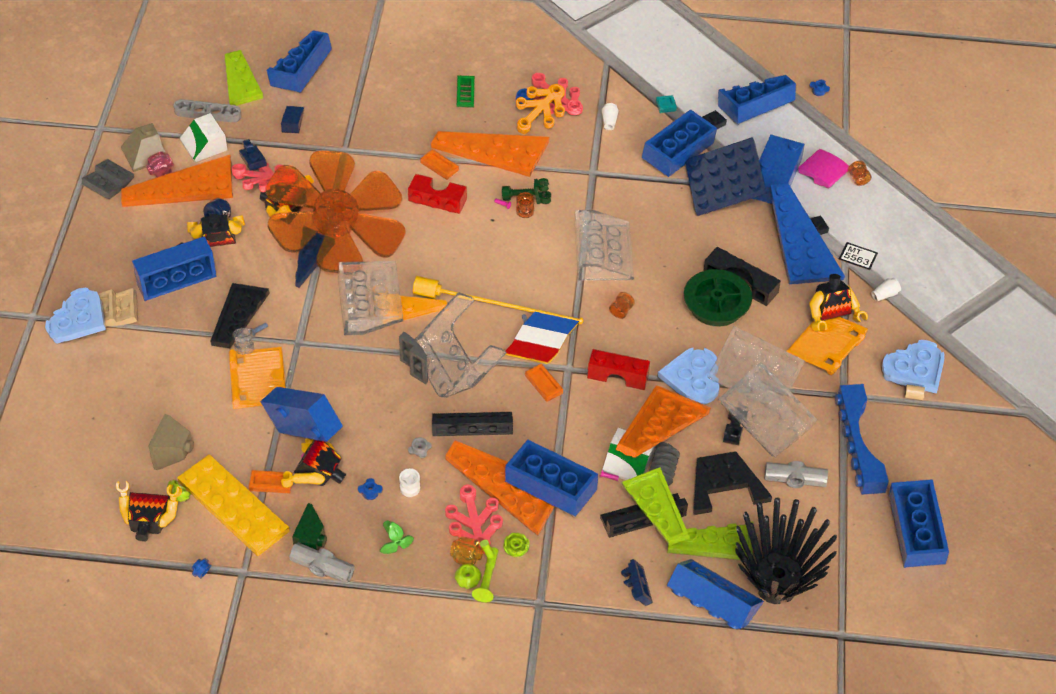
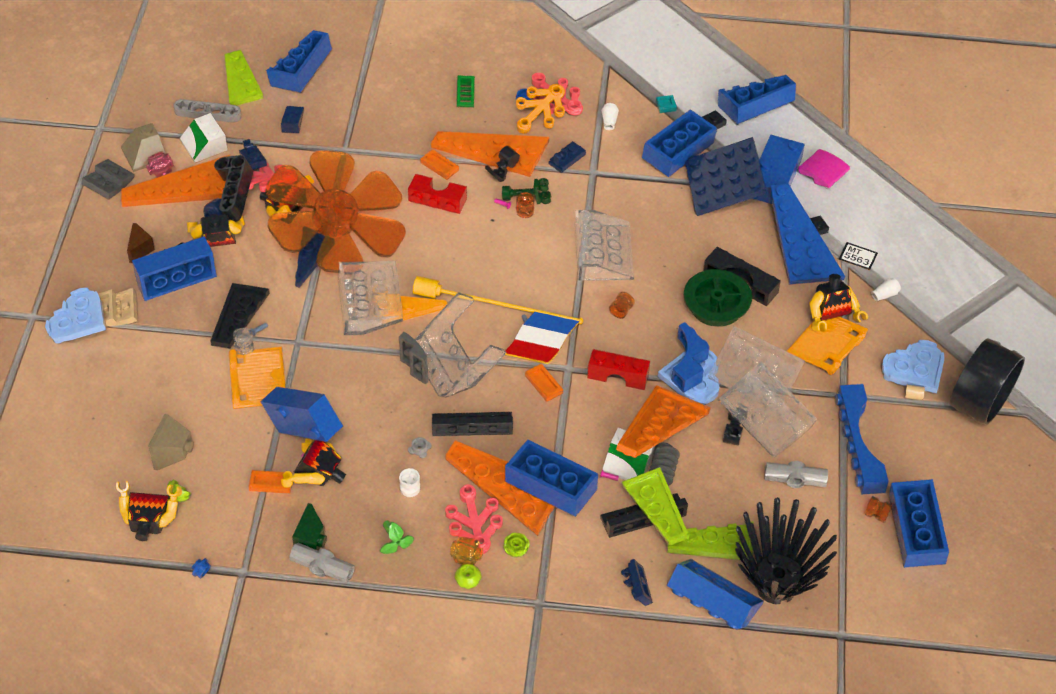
(139, 243): none -> reddish brown slope
(233, 505): yellow plate -> none
(238, 176): none -> black beam
(367, 493): blue plate -> none
(482, 593): lime piece -> none
(508, 158): none -> black leg
(567, 157): none -> dark blue plate
(689, 371): none -> blue arch
(722, 474): black wing -> none
(819, 87): blue plate -> none
(859, 173): clear orange wheel -> none
(878, 509): none -> clear orange wheel
(987, 381): none -> black cylinder

